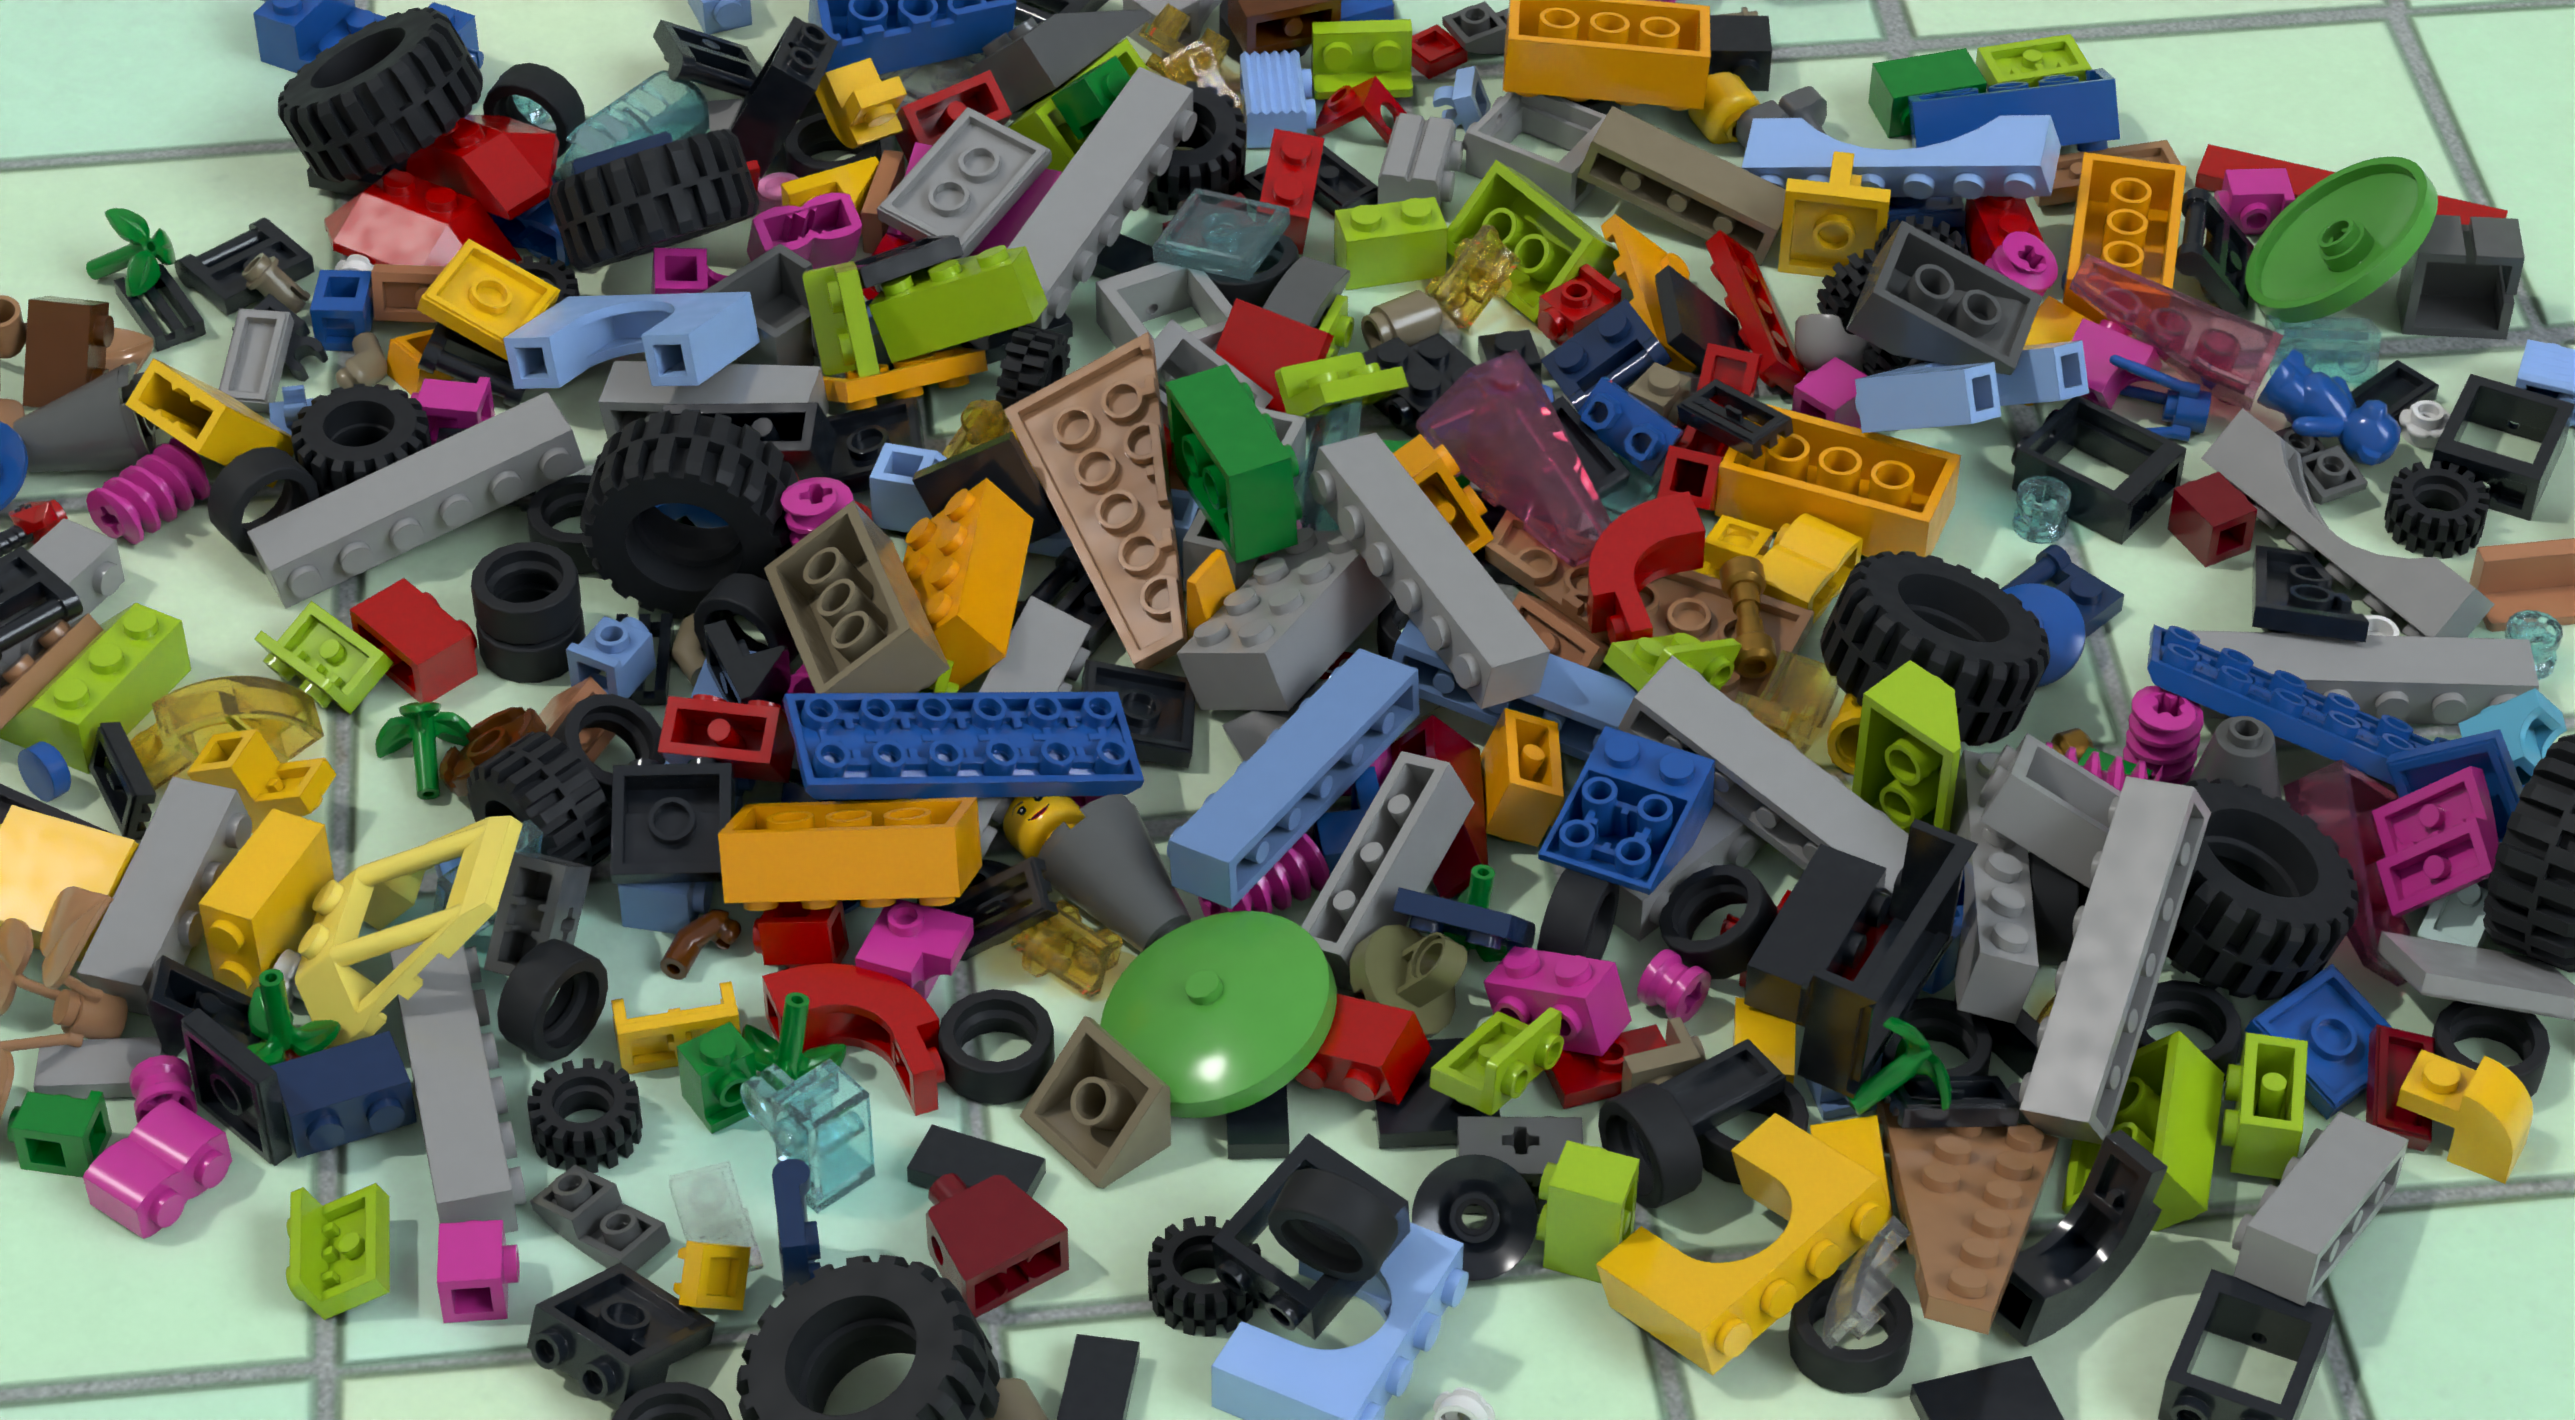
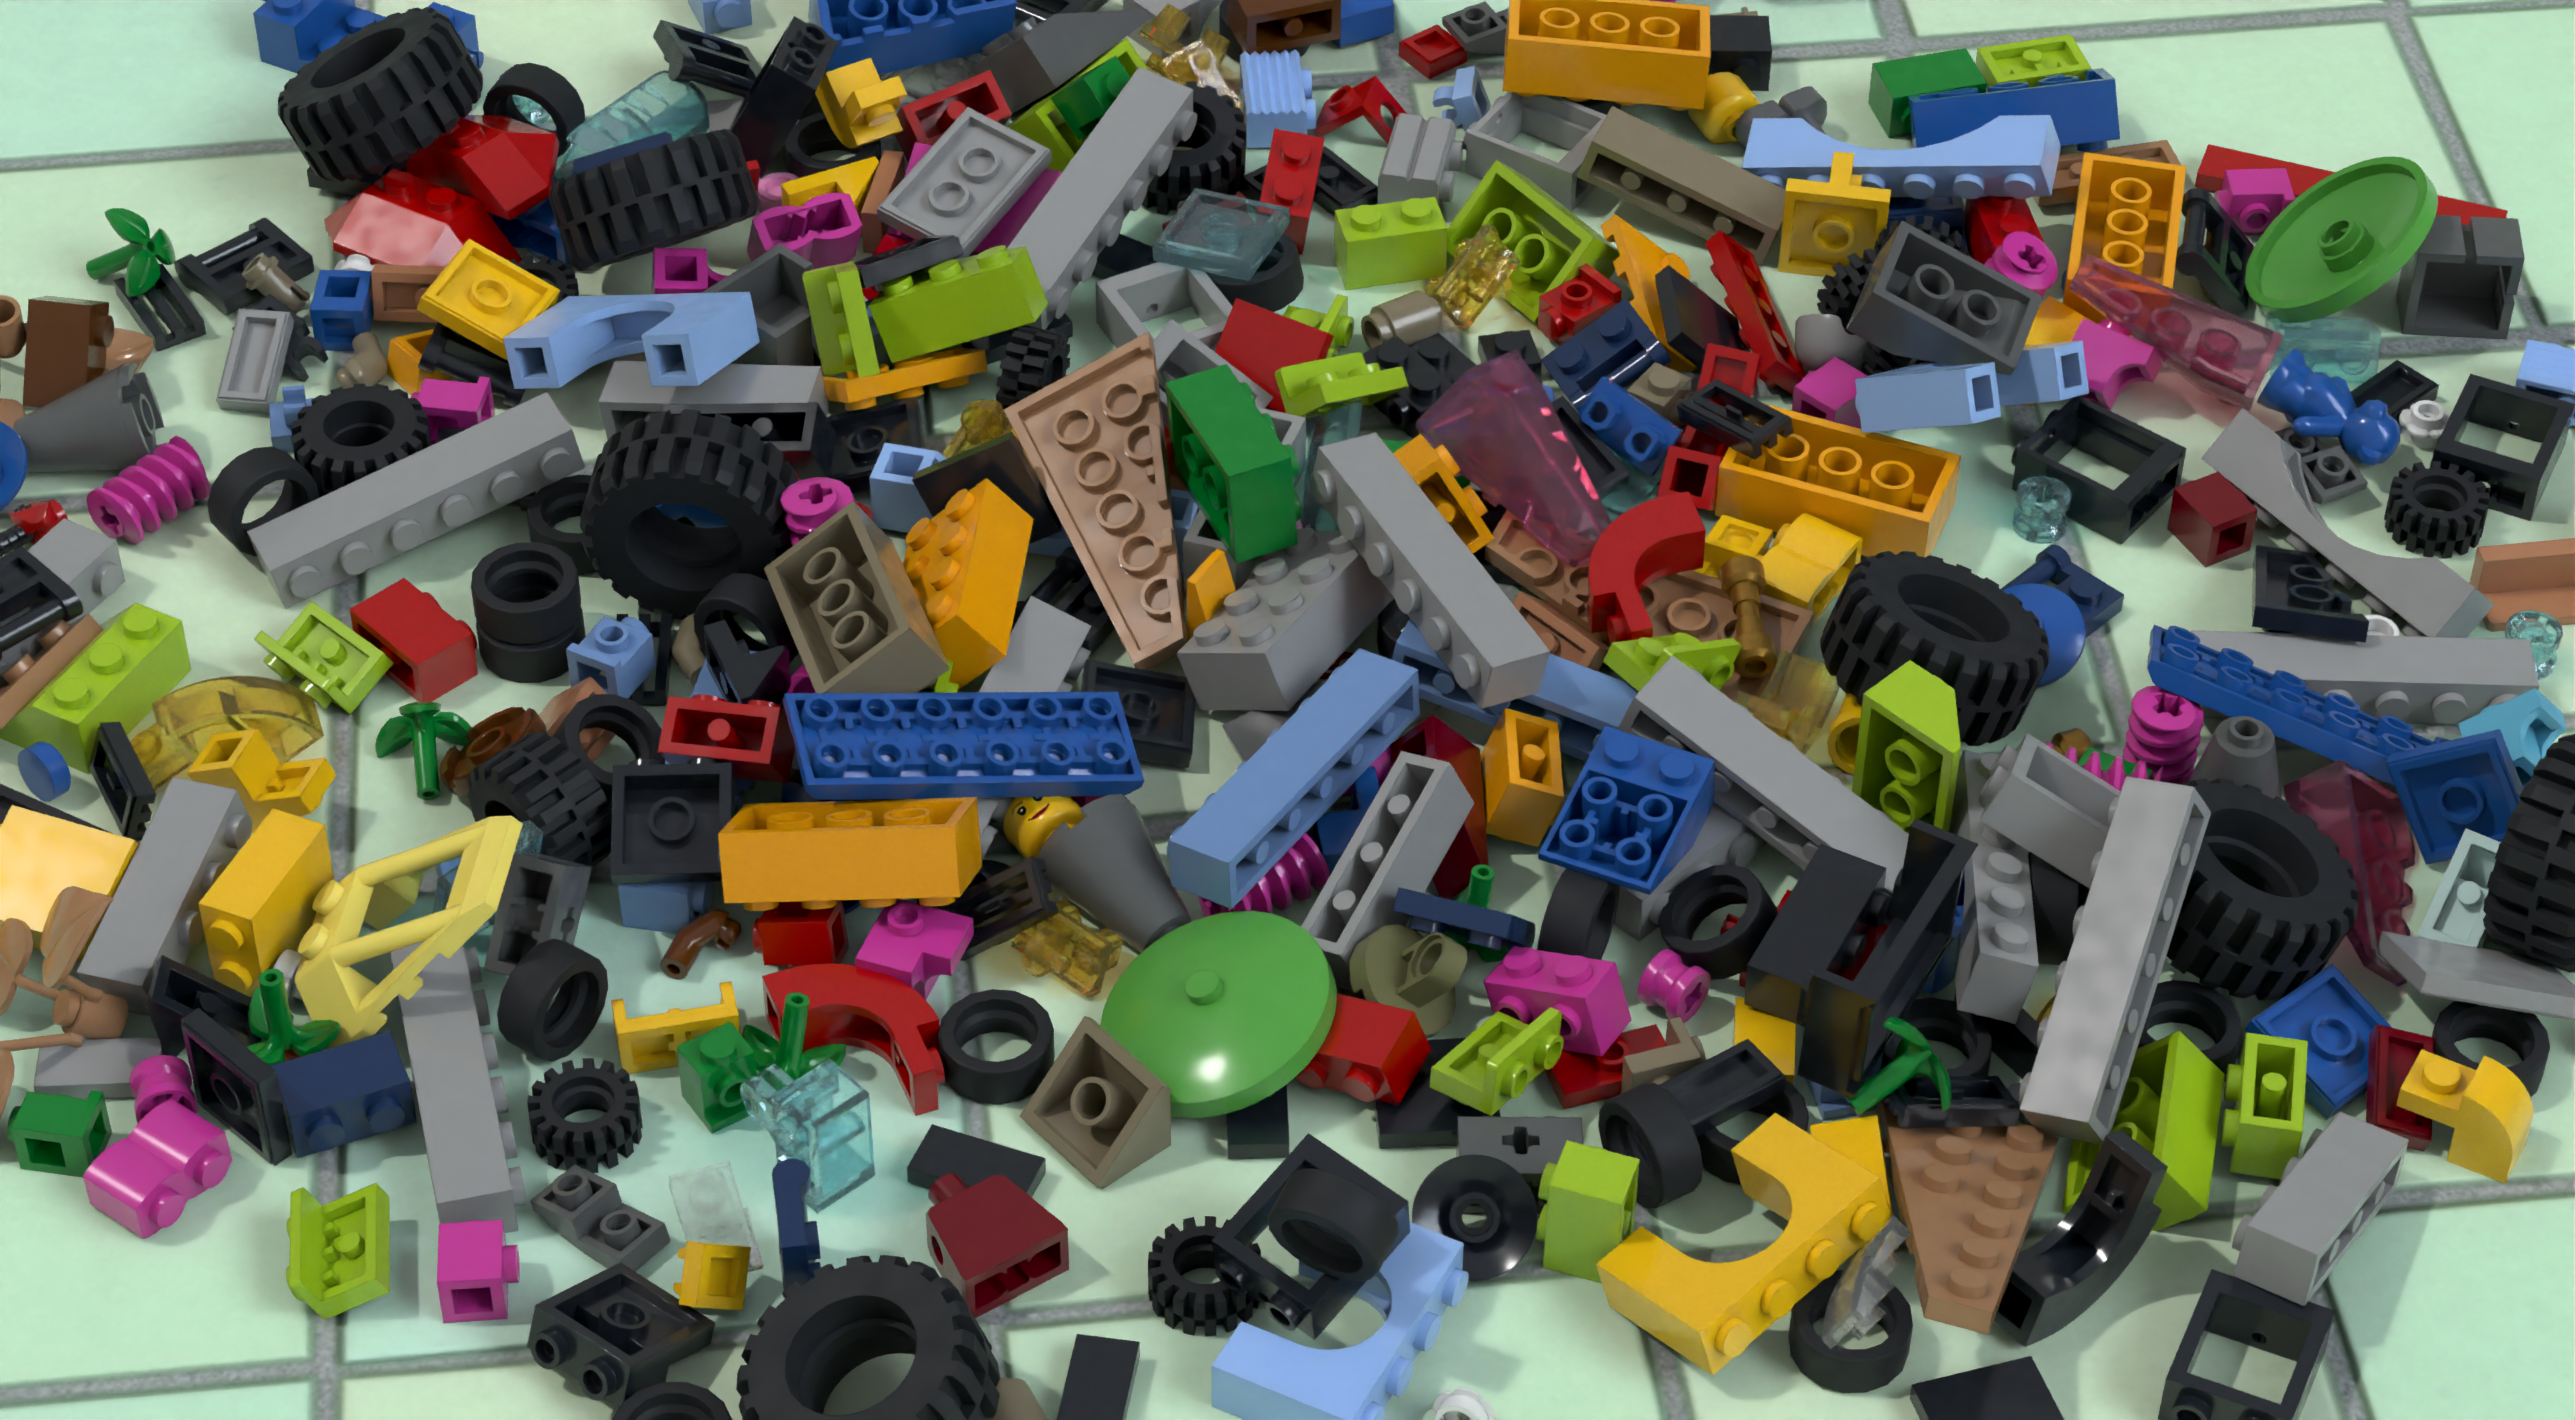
(203, 415): yellow brick -> none
(1307, 290): dark grey slope -> none
(1360, 50): lime bracket -> none
(2183, 405): blue plant -> none
(2436, 840): dark pink slope -> none

